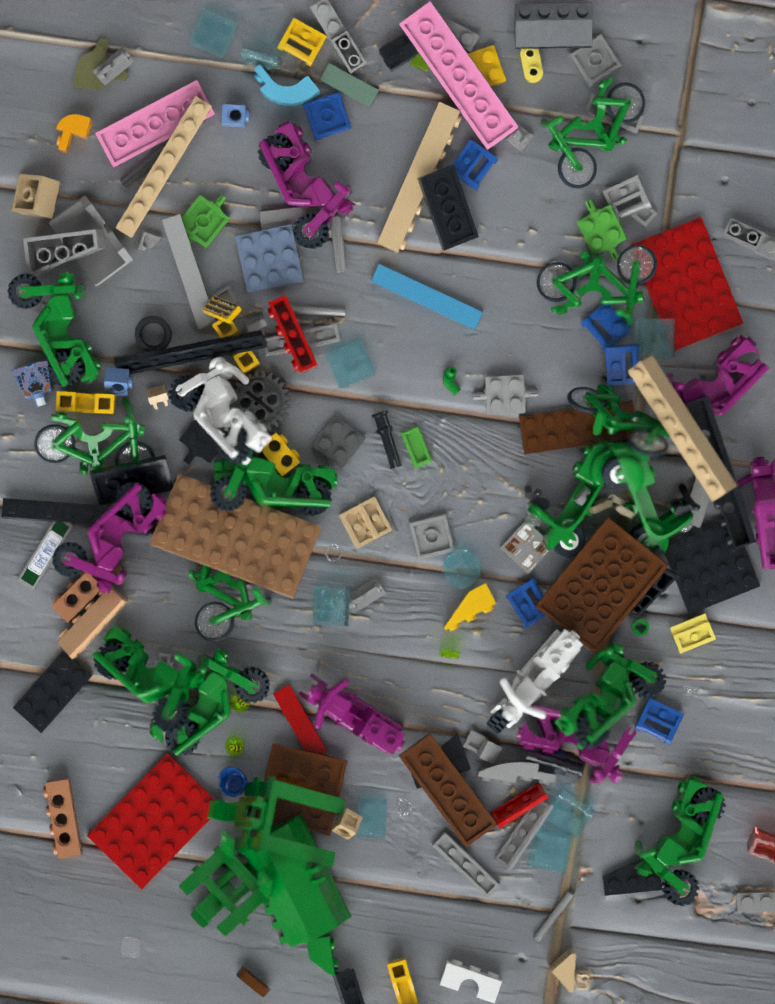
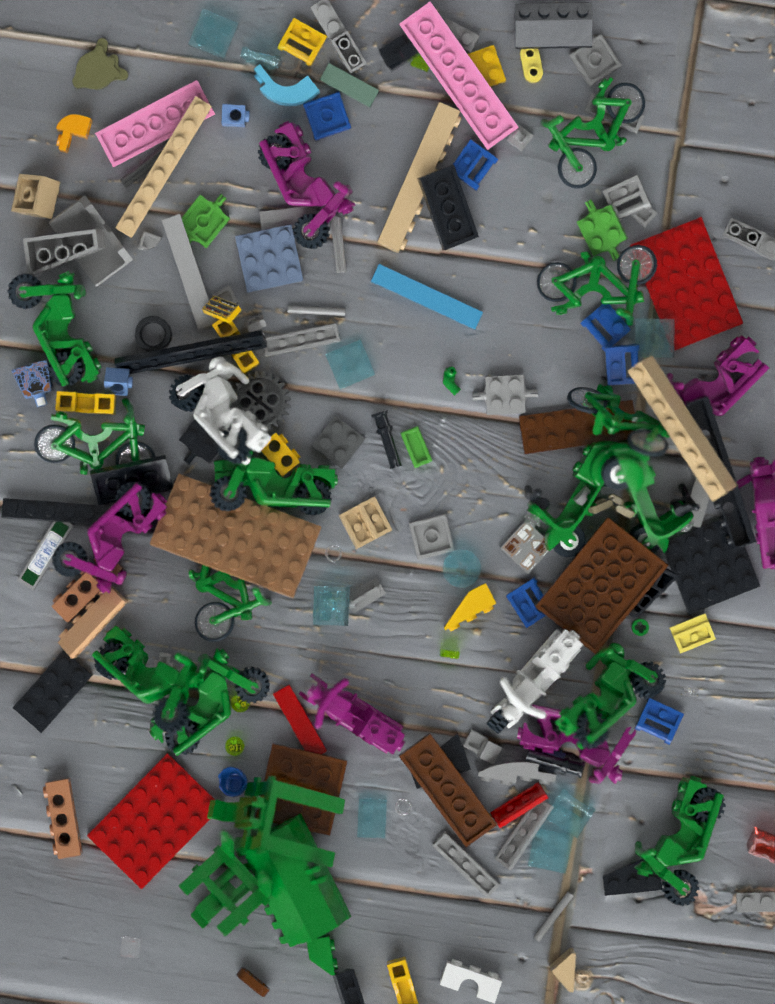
(113, 66): light grey hinge -> none
(157, 395): tan tile -> none
(293, 335): red brick -> none
(347, 824): tan brick -> none

